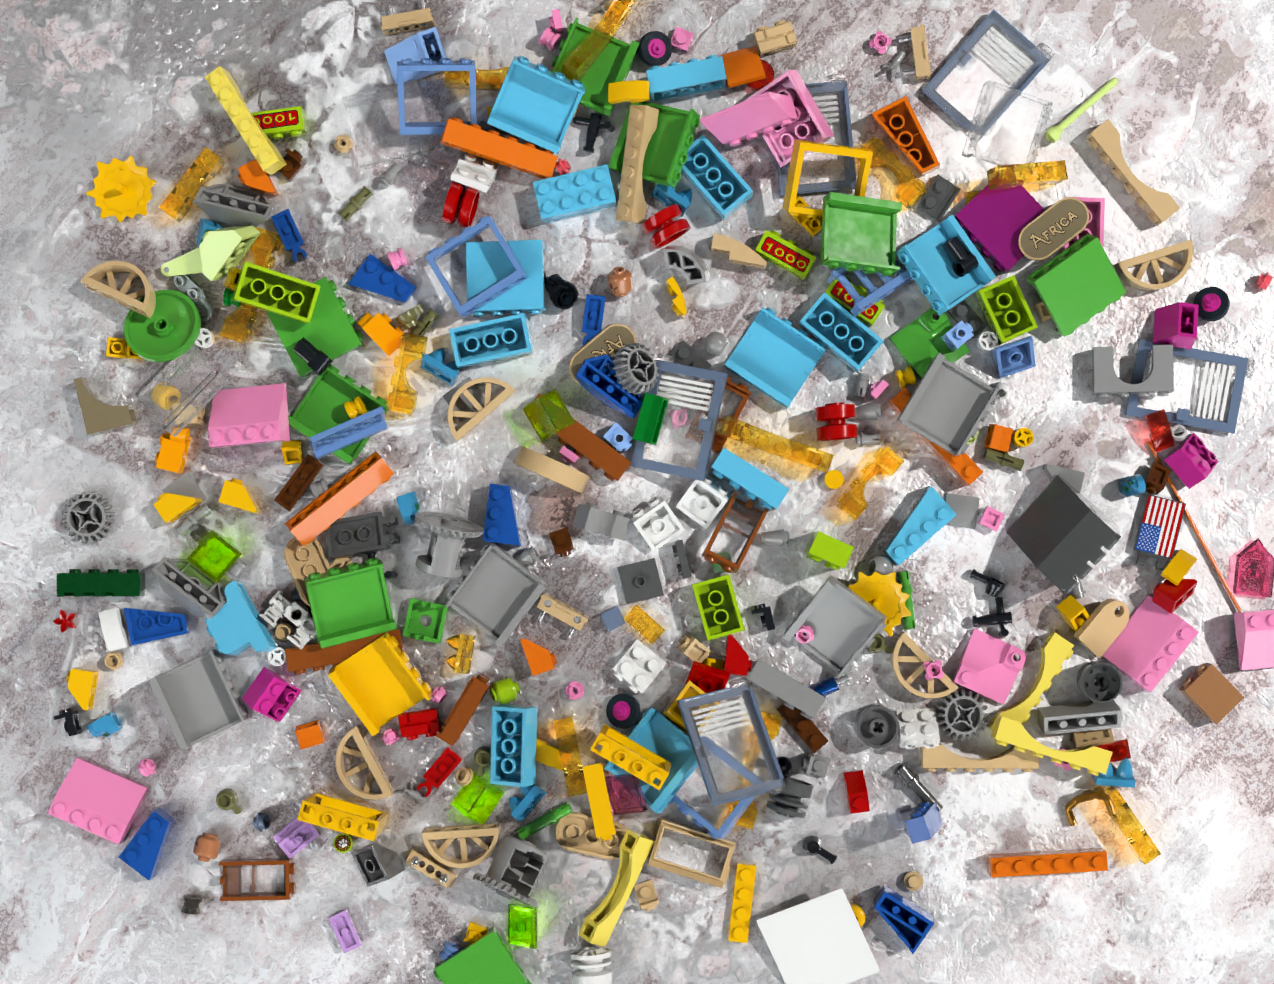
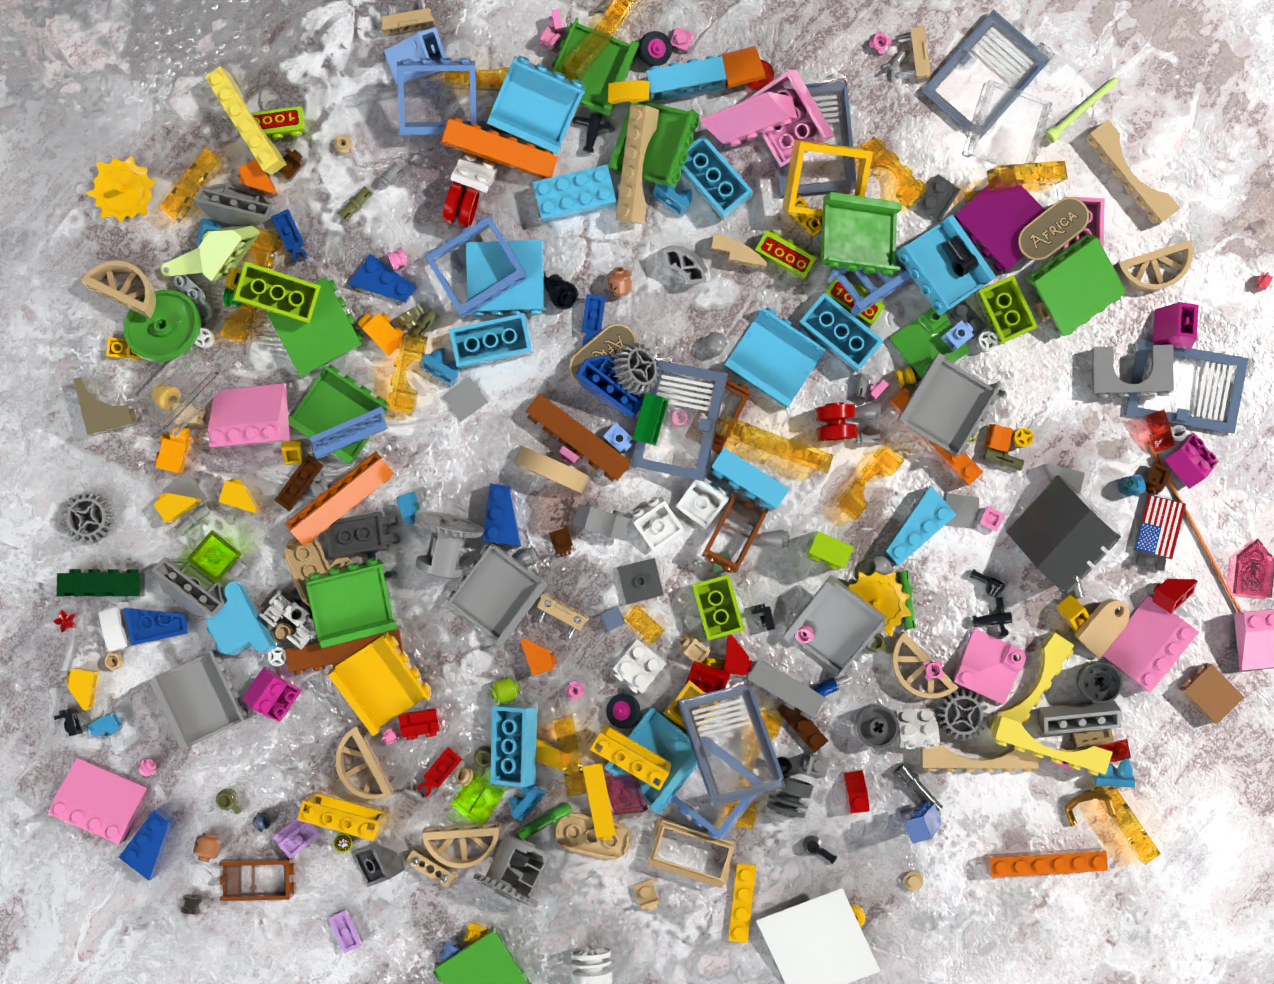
(200, 533): clear smoke wheel -> none
(310, 734): orange piece -> none
(316, 359): black piece -> none
(355, 407): yellow wheel -> none
(413, 626): bright green piece -> none
(439, 694): bright pink plate -> none
(464, 646): clear yellow tile -> none
(464, 708): dark orange door -> none
(476, 417): tan window -> none
(523, 925): clear neon green slope -> none
(548, 415): clear neon green slope -> none
(563, 166): coral plate -> none
(601, 922): light yellow arch -> none
(666, 226): red wheel -> none
(679, 305): yellow slope -> none
(683, 567): dark grey plate -> none
(688, 356): dark grey plate -> none
(774, 38): tan brick -> none
(833, 479): yellow tile -> none
(904, 917): blue wedge -> none
(906, 133): orange wedge -> none
(1013, 356): medium blue slope -> none
(1179, 567): yellow slope -> none
(1212, 303): black wheel -> none

